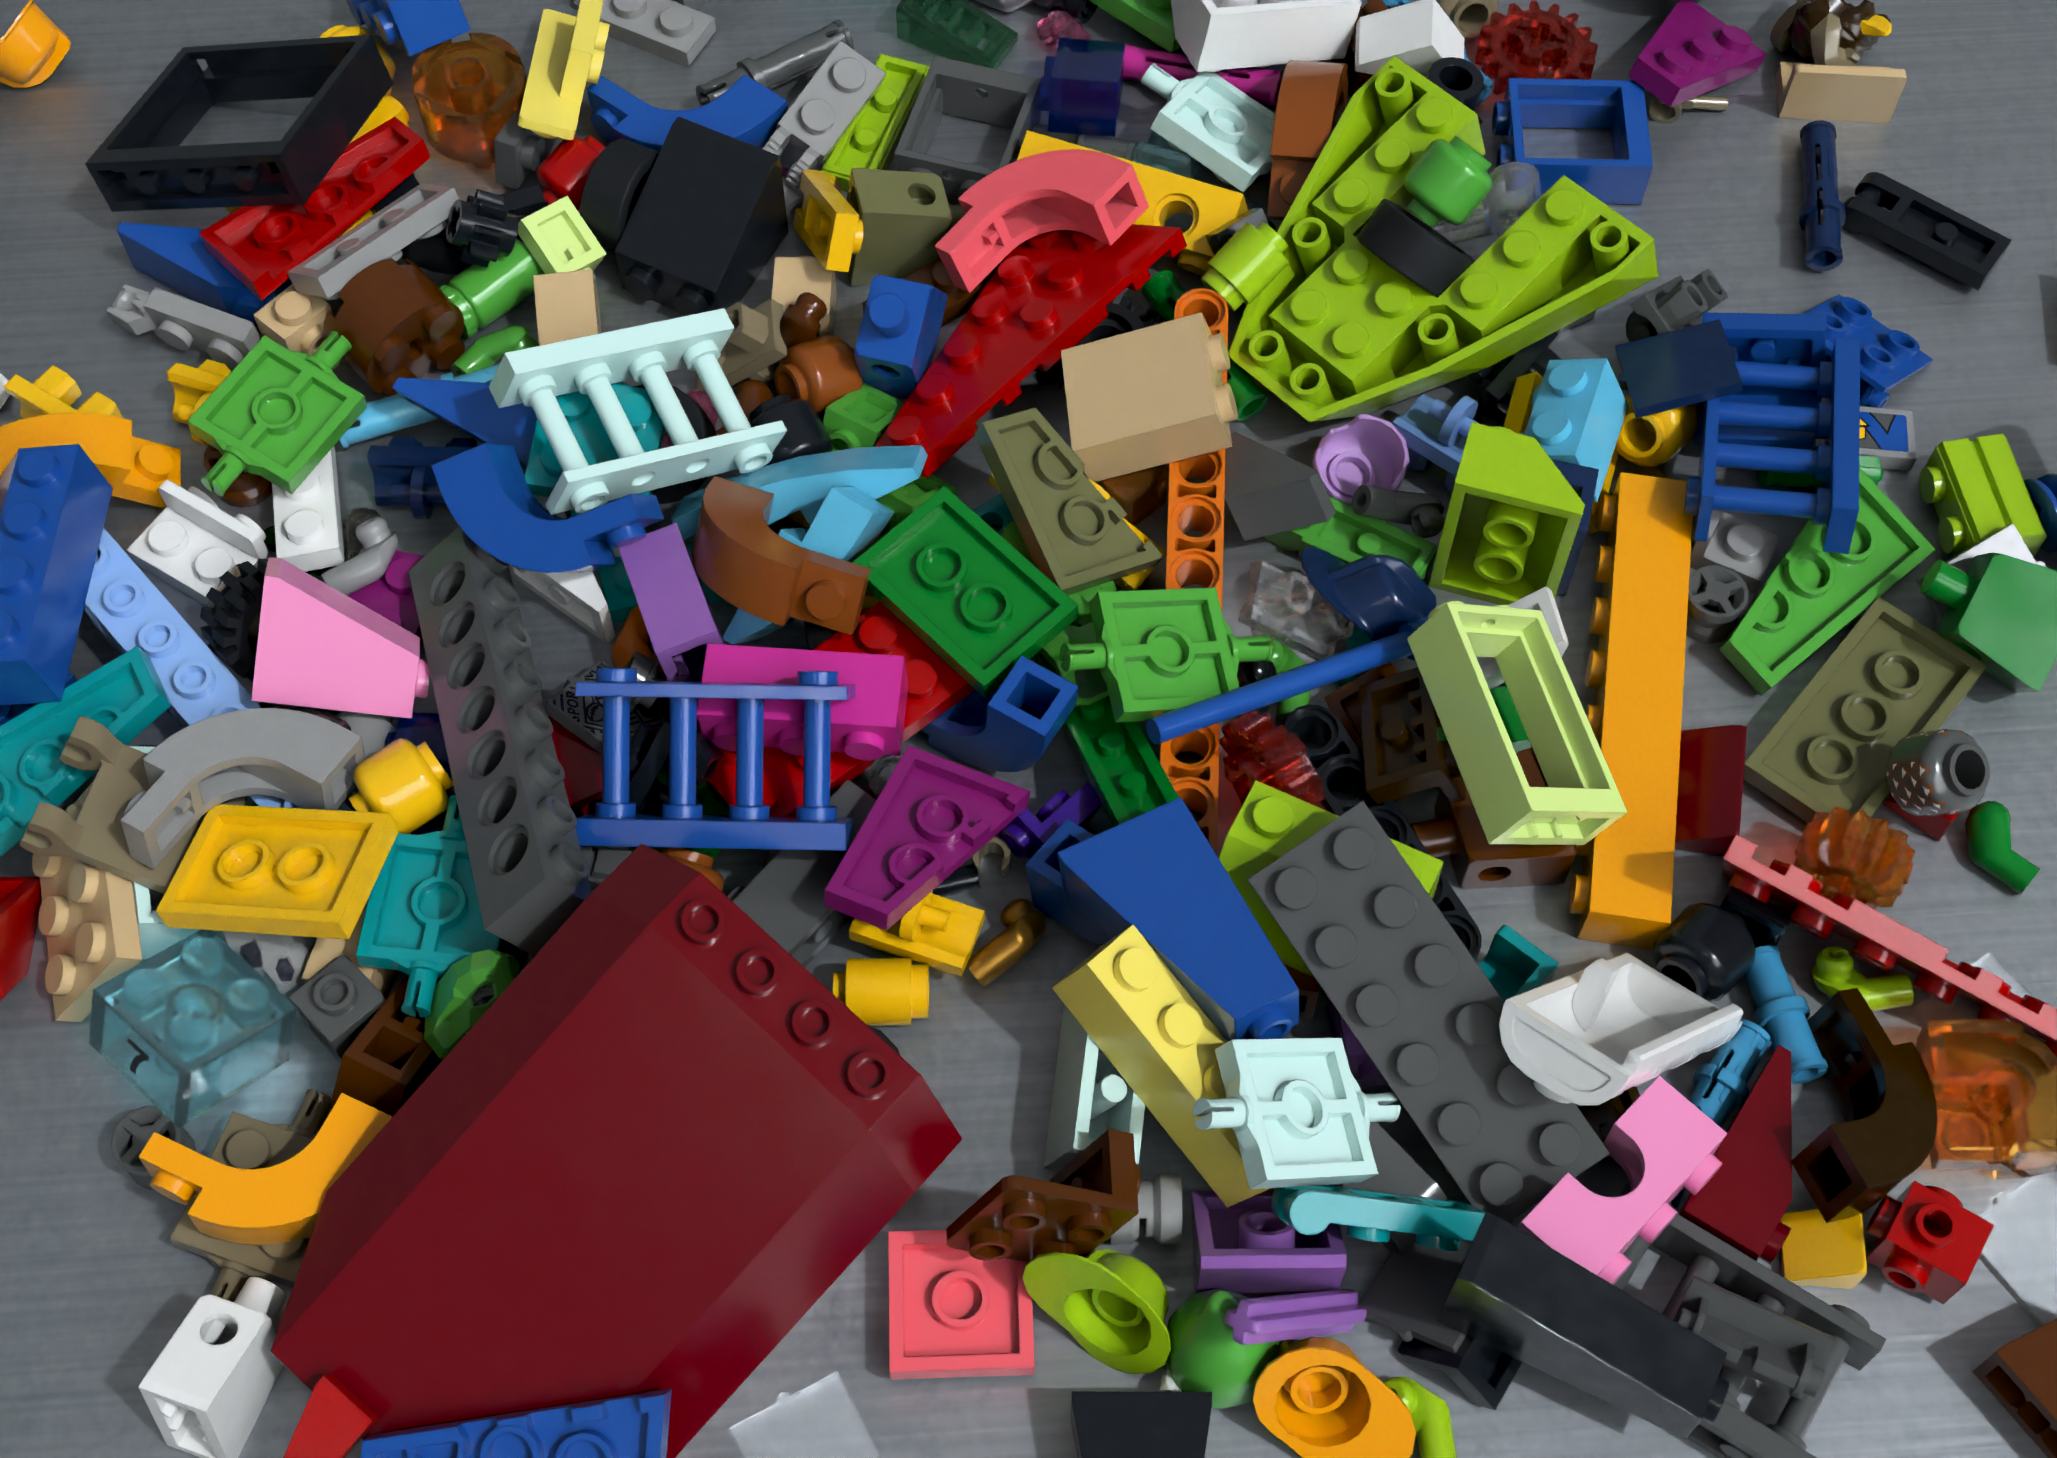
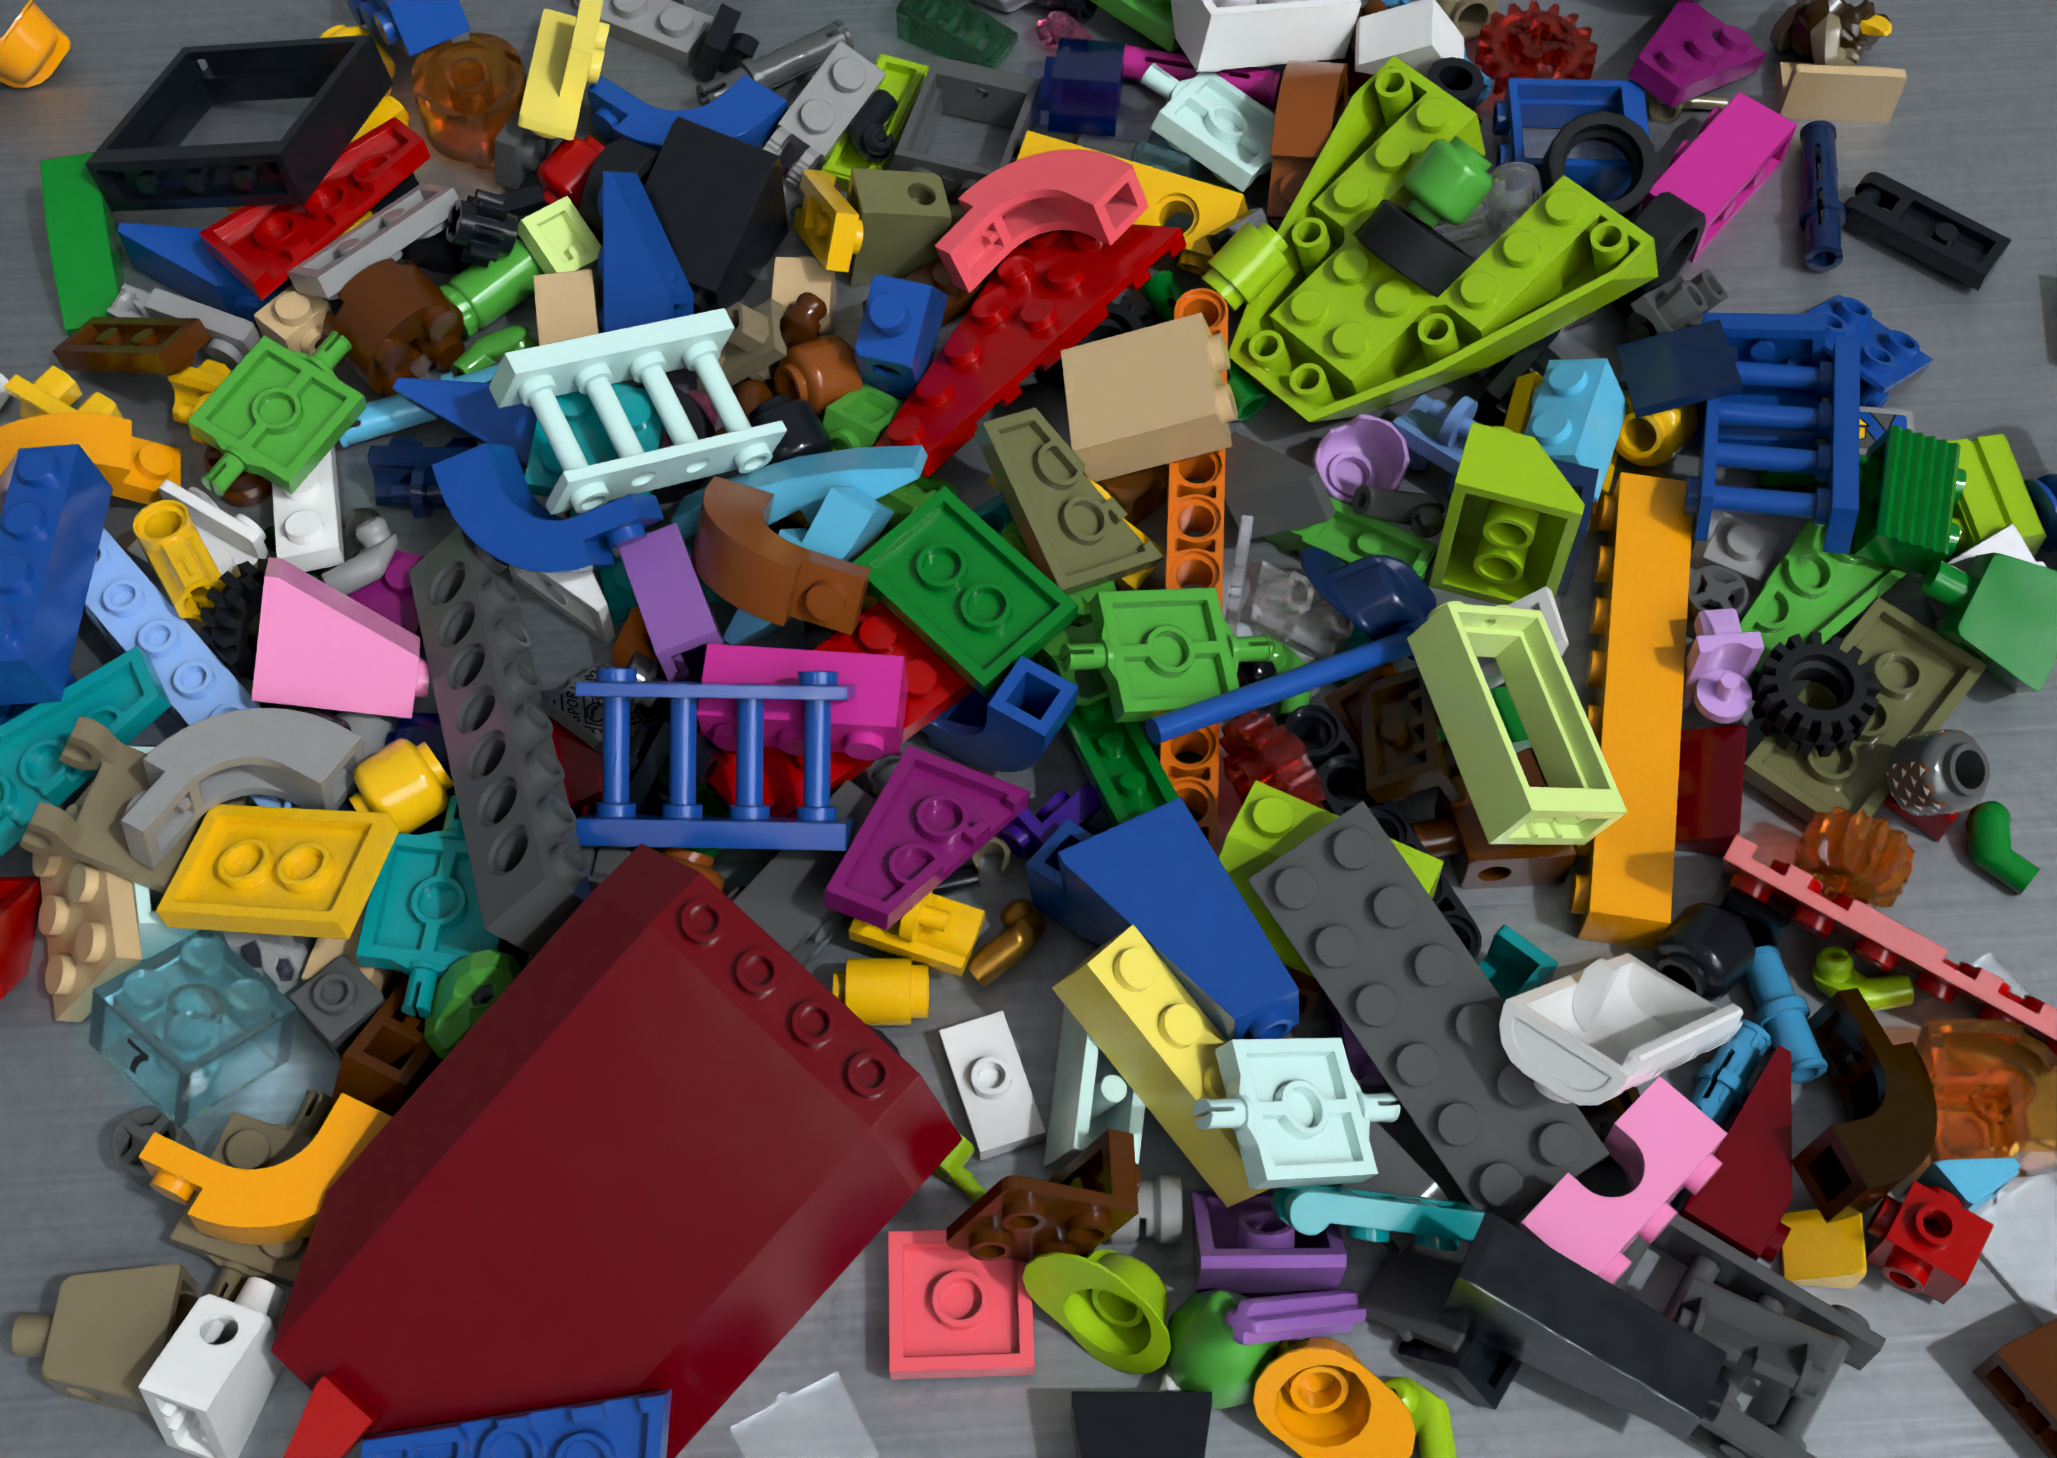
(81, 240): none -> green slope
(107, 1332): none -> dark tan torso
(133, 345): none -> reddish brown plate
(178, 556): none -> yellow piece
(636, 259): none -> blue slope
(723, 45): none -> black tile
(868, 127): none -> black arm
(953, 1170): none -> lime hand
(992, 1085): none -> white plate
(1239, 573): none -> clear piece
(1620, 133): none -> black tyre
(1675, 231): none -> black tyre
(1720, 666): none -> lavender hips
(1726, 163): none -> dark pink brick
(1828, 667): none -> black tyre
(1909, 500): none -> green brick
(1971, 1179): none -> medium azure slope

